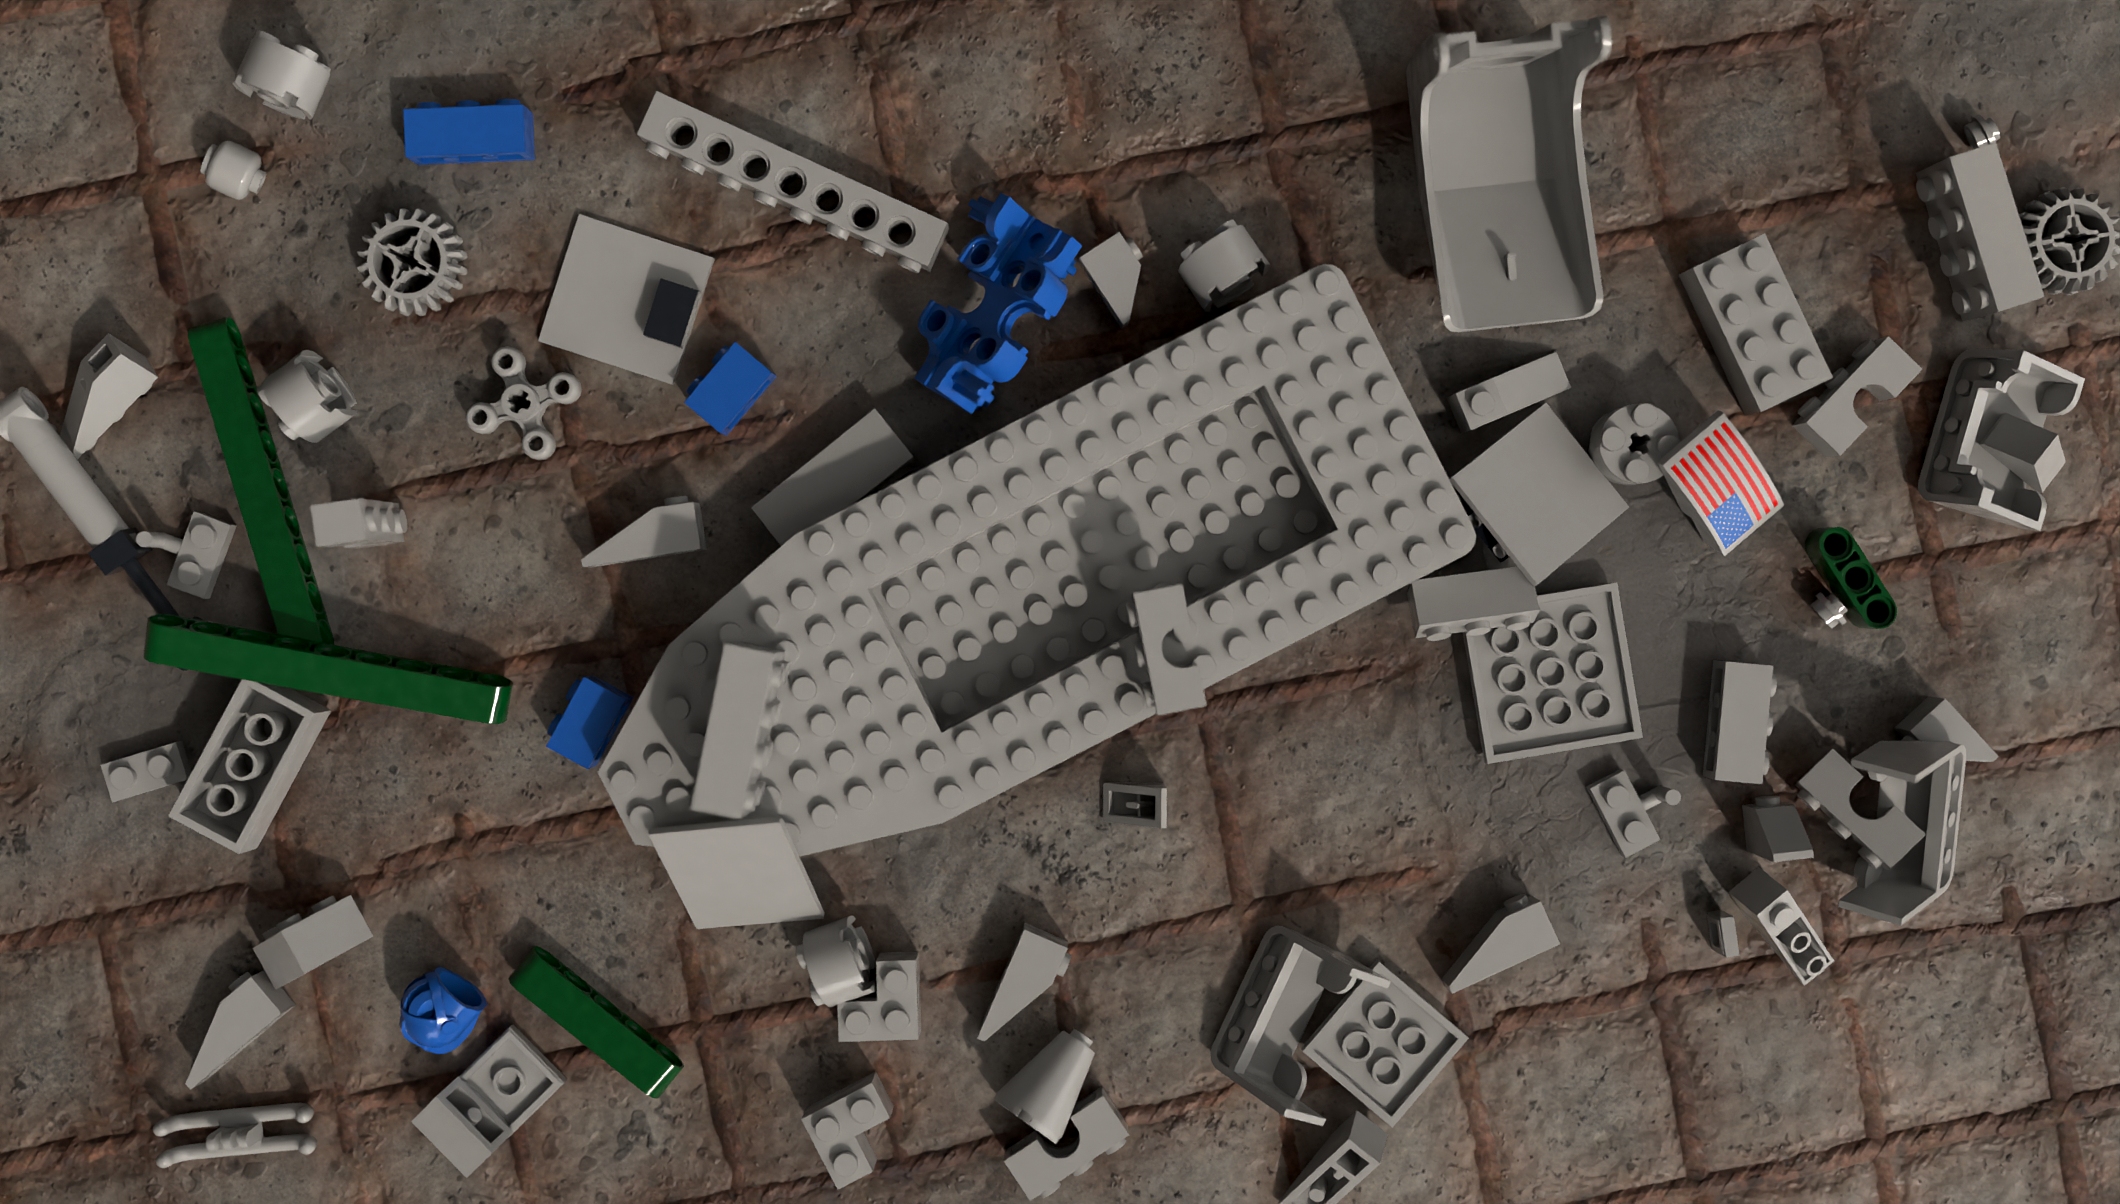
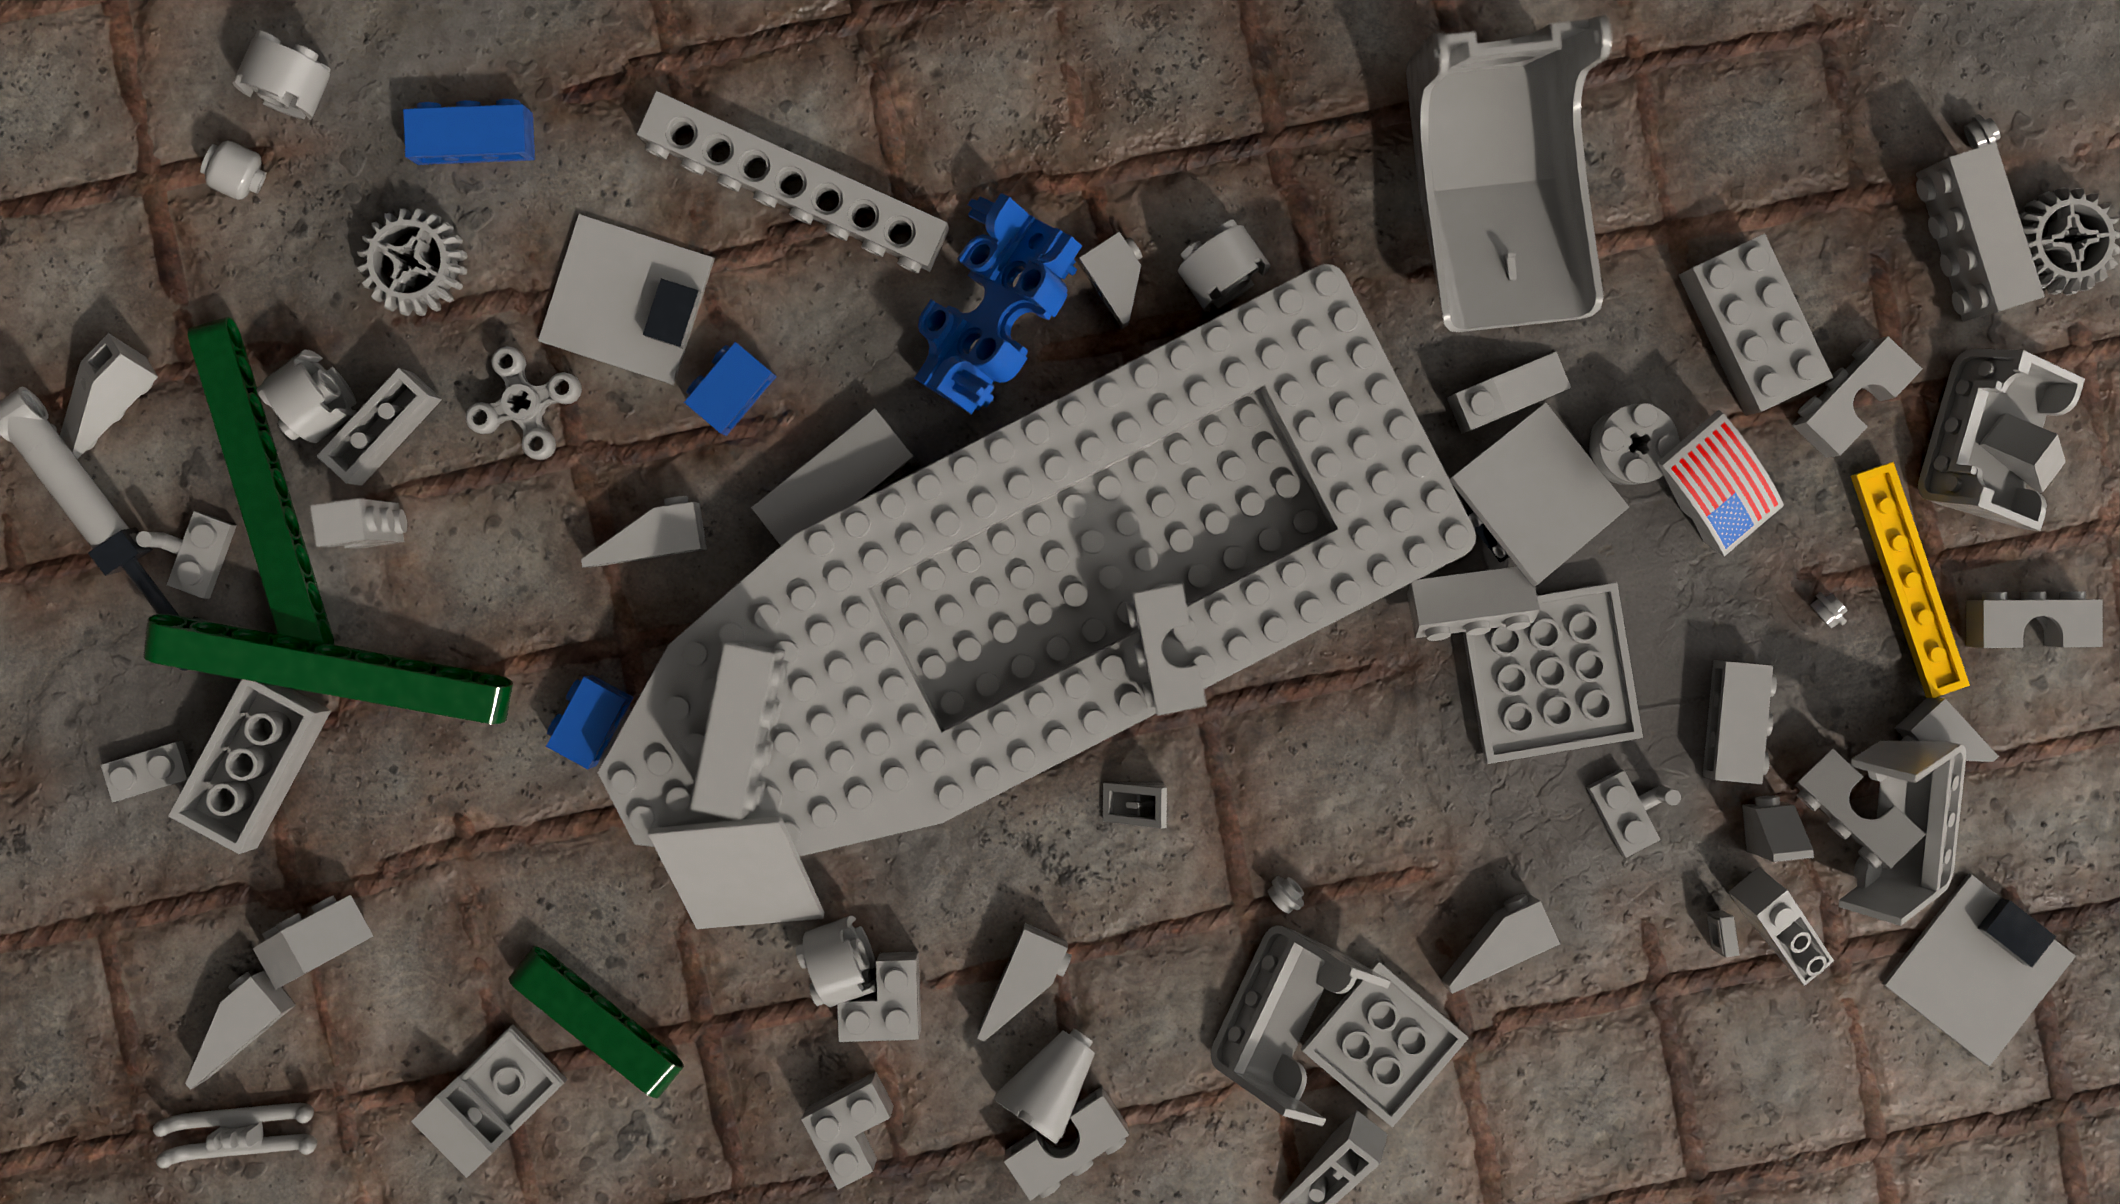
(379, 427): none -> light grey brick
(440, 1010): blue helmet -> none
(1286, 894): none -> light grey plate
(1867, 585): dark green beam -> none
(1910, 580): none -> yellow plate
(1979, 969): none -> light grey piece
(2065, 621): none -> light grey arch

